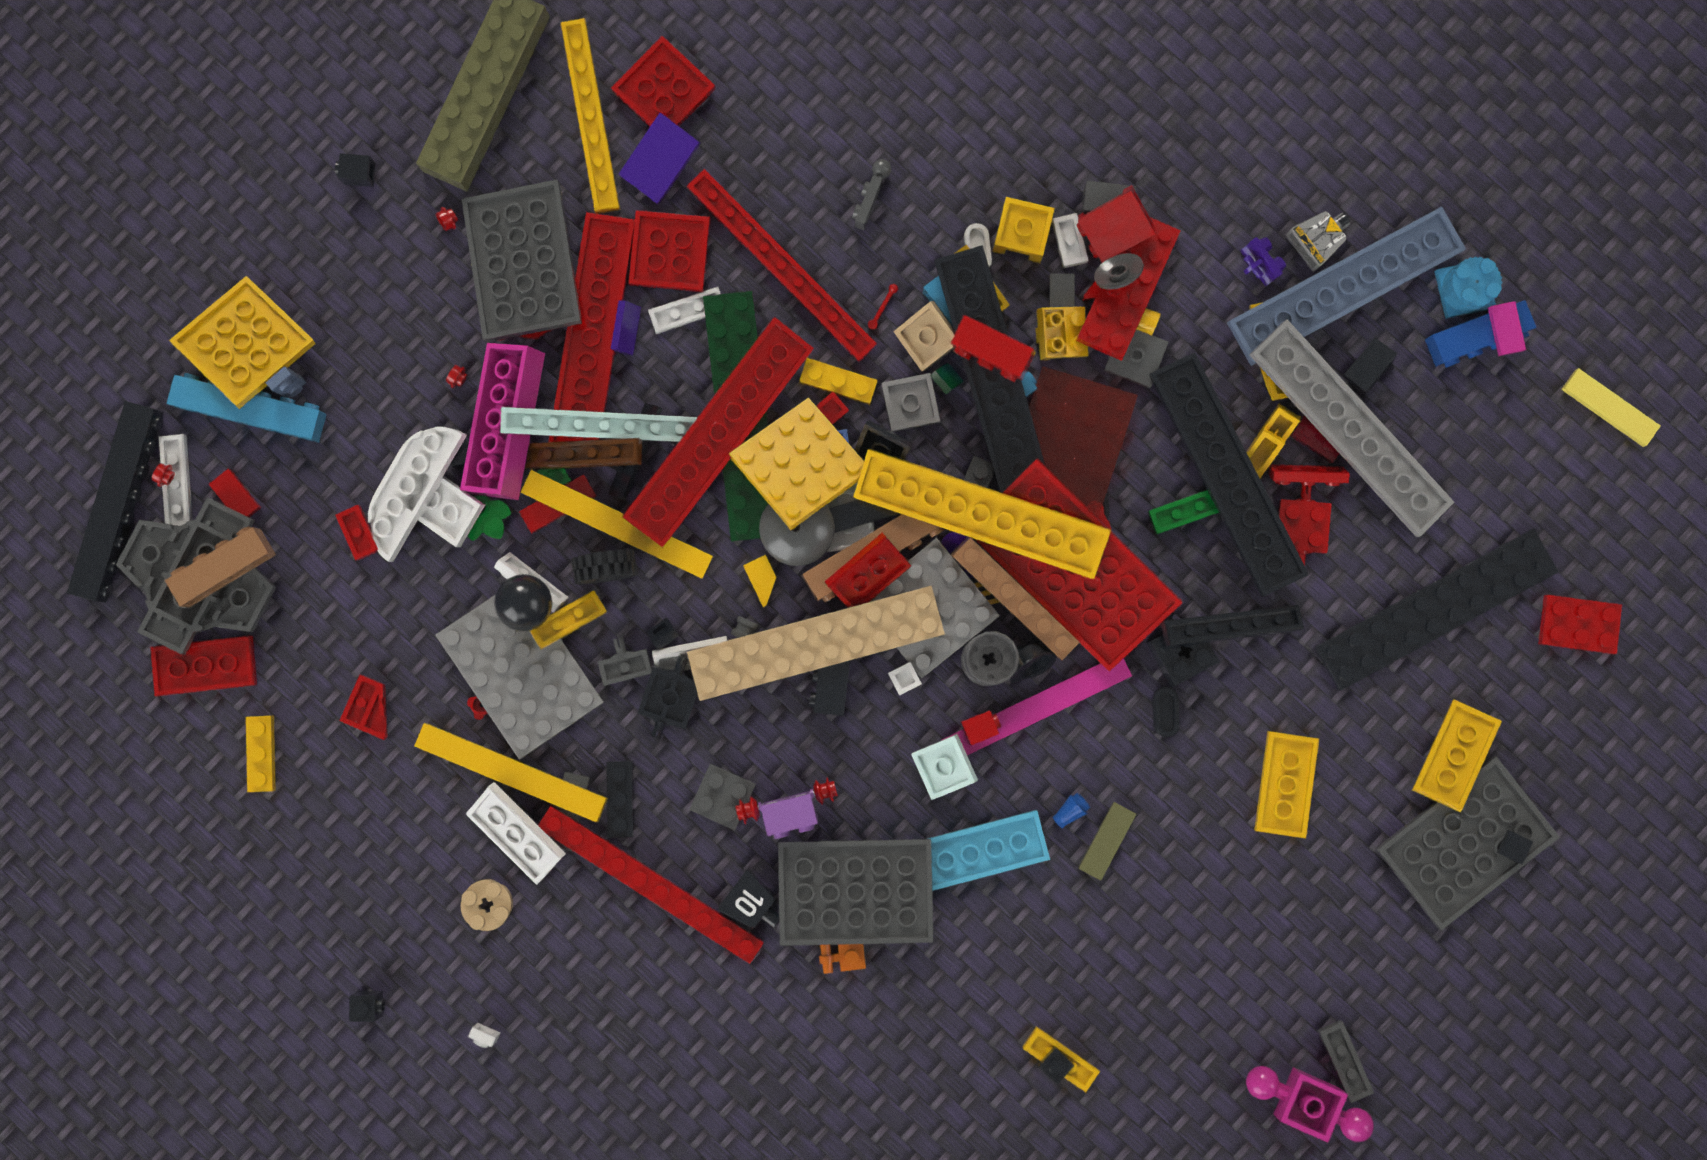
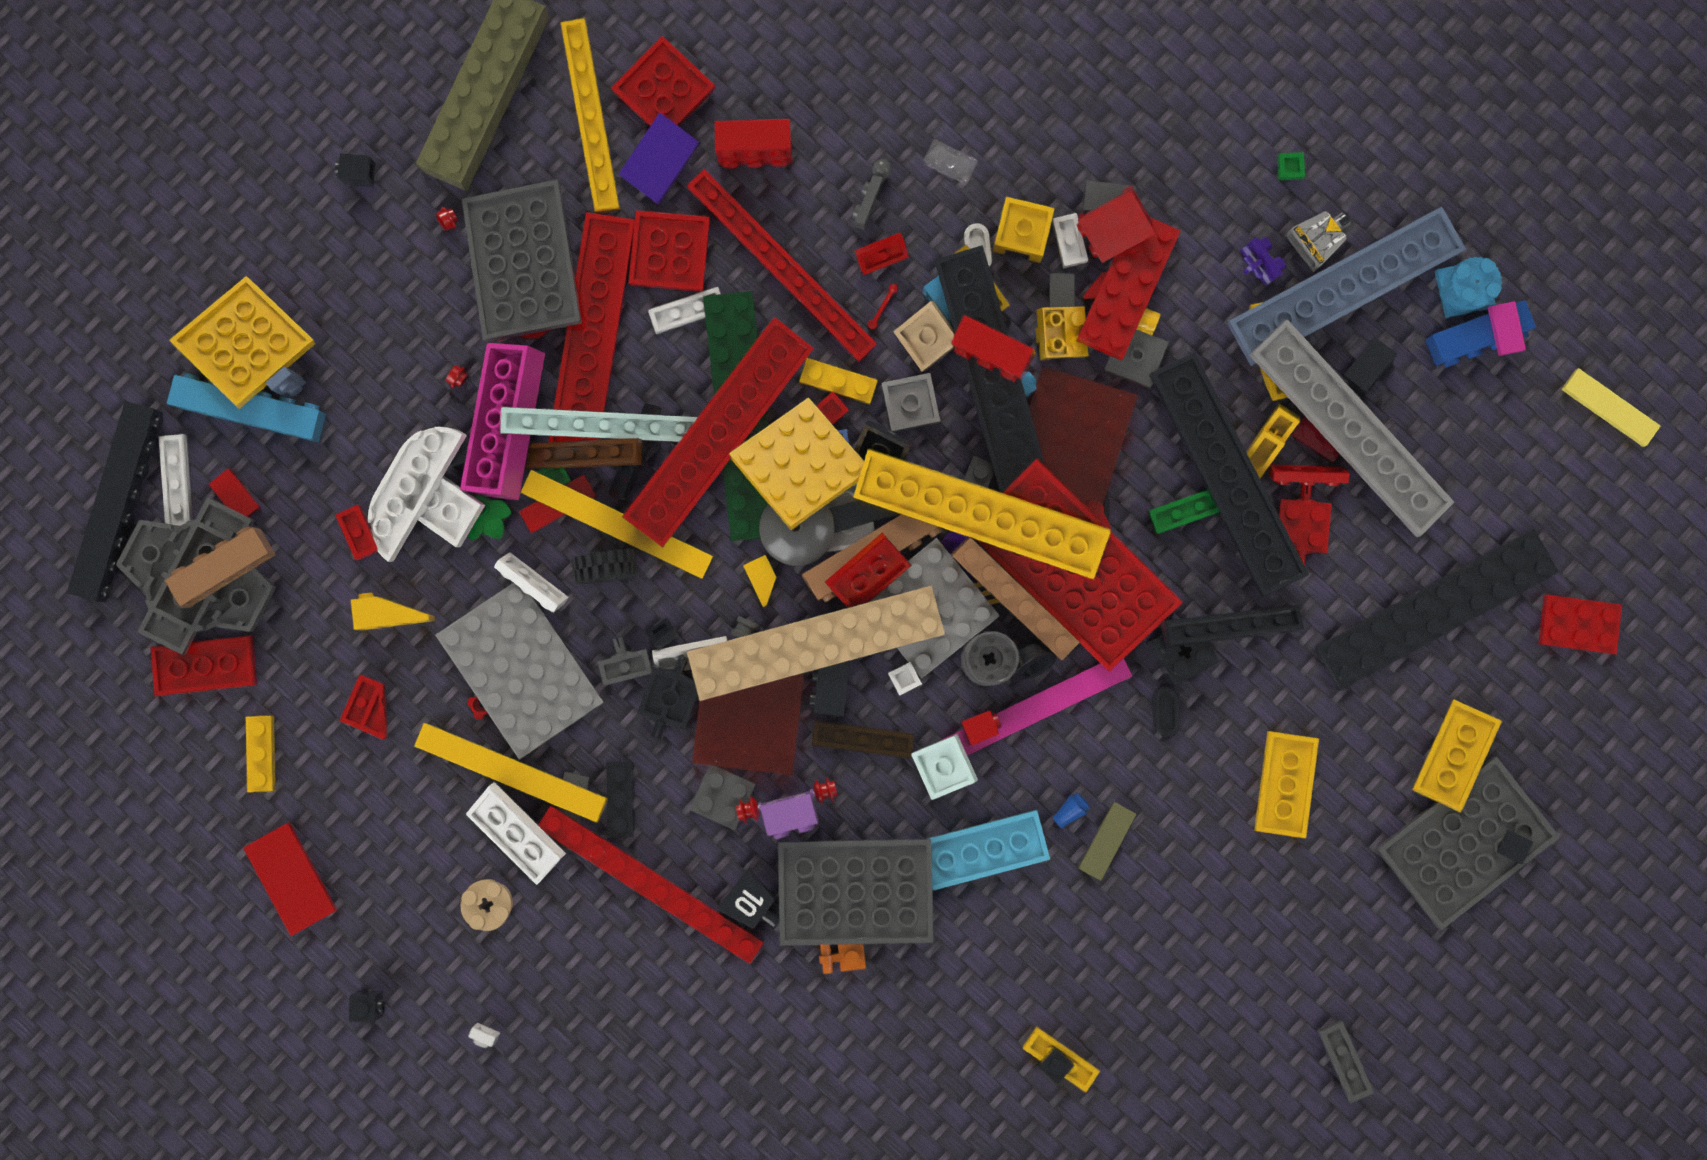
(163, 474): red plate -> none
(290, 879): none -> red tile
(377, 612): none -> yellow slope
(523, 602): black piece -> none
(568, 619): yellow tile -> none
(625, 327): dark purple tile -> none
(751, 727): none -> clear red plate
(753, 142): none -> red brick
(863, 739): none -> dark brown tile
(881, 253): none -> red plate
(946, 378): dark green tile -> none
(950, 161): none -> clear plate
(1119, 271): dark grey dish -> none
(1291, 166): none -> green plate
(1310, 1104): dark pink brick -> none

